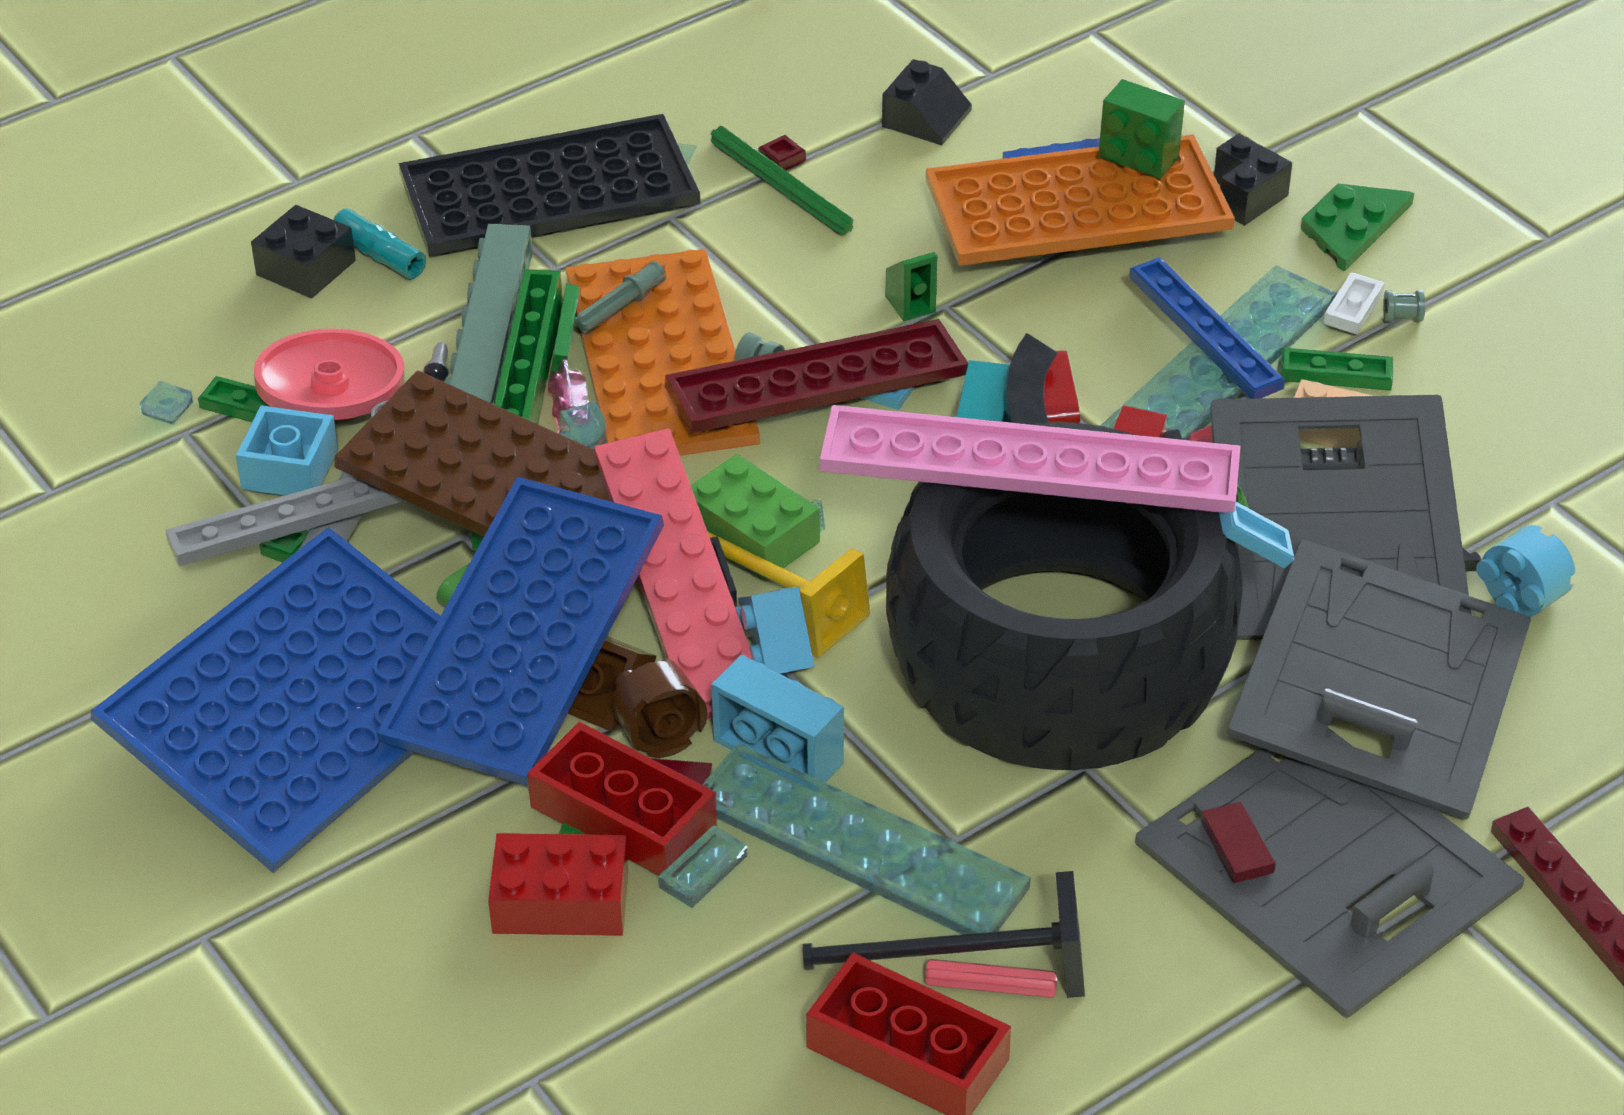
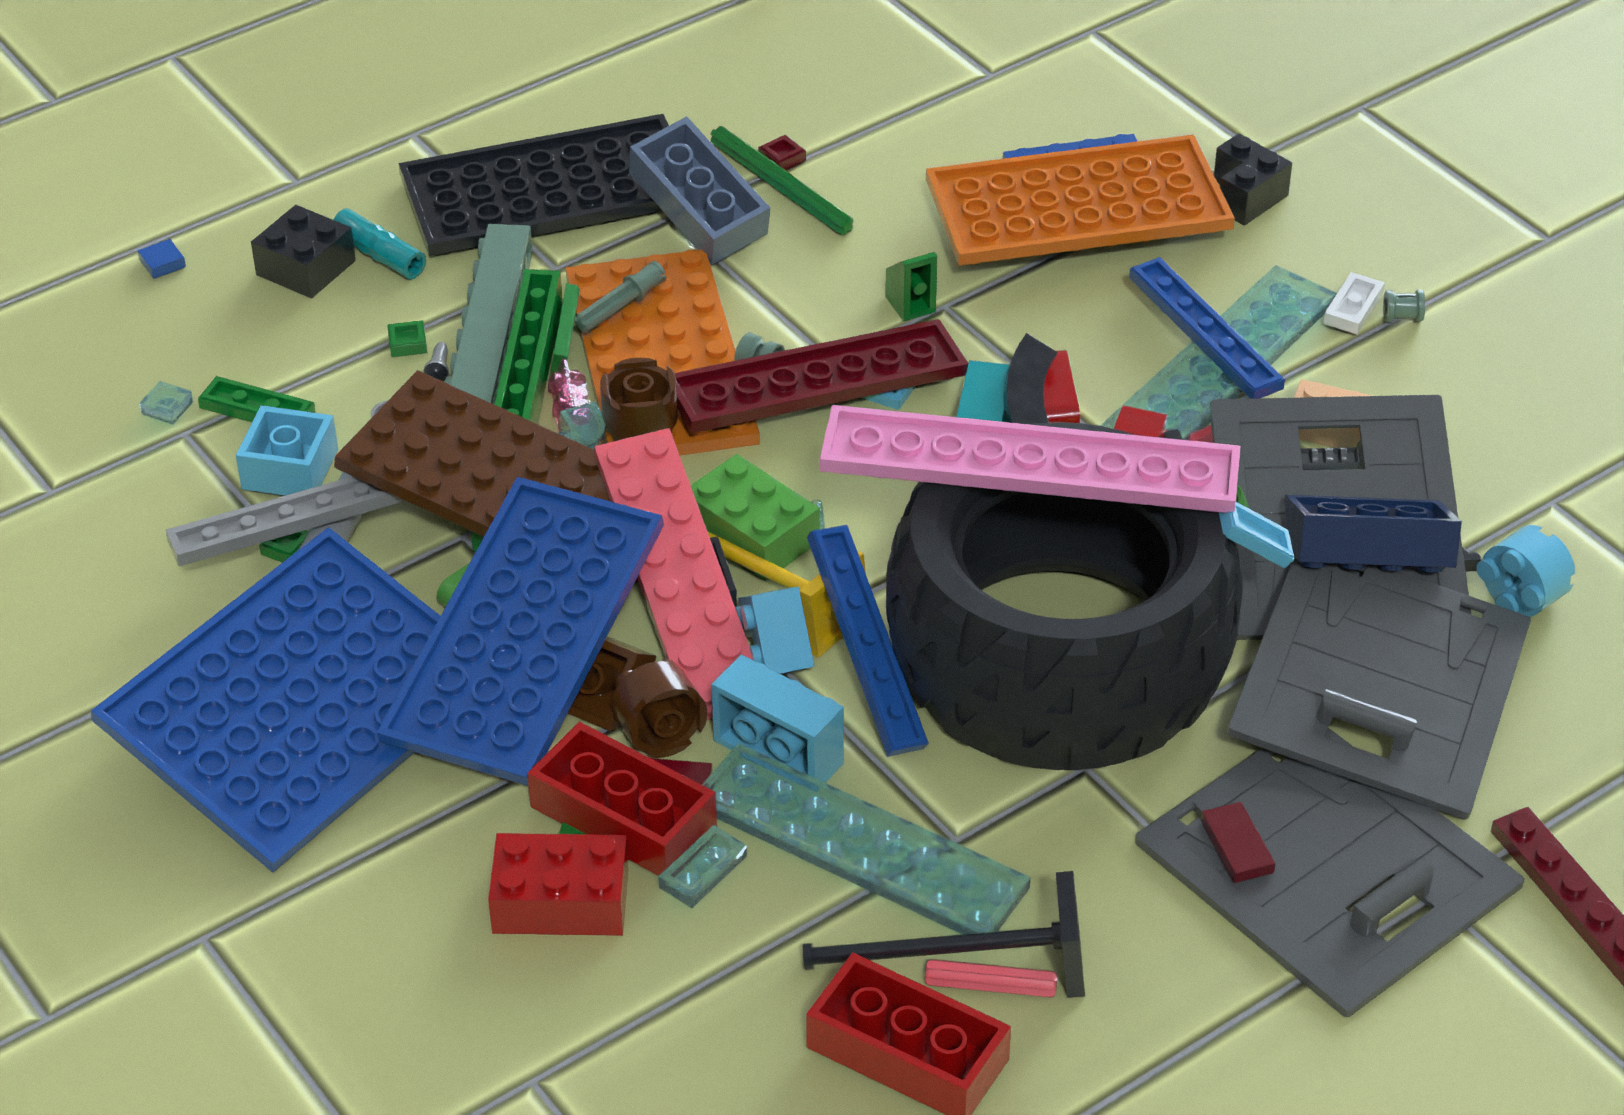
(161, 258): none -> blue tile
(329, 372): coral dish -> none
(407, 338): none -> green tile
(638, 398): none -> reddish brown brick
(699, 190): none -> sand blue brick
(867, 640): none -> blue tile
(924, 103): black slope -> none
(1141, 128): green brick -> none
(1337, 368): green tile -> none
(1353, 219): green wing -> none
(1372, 532): none -> dark blue slope

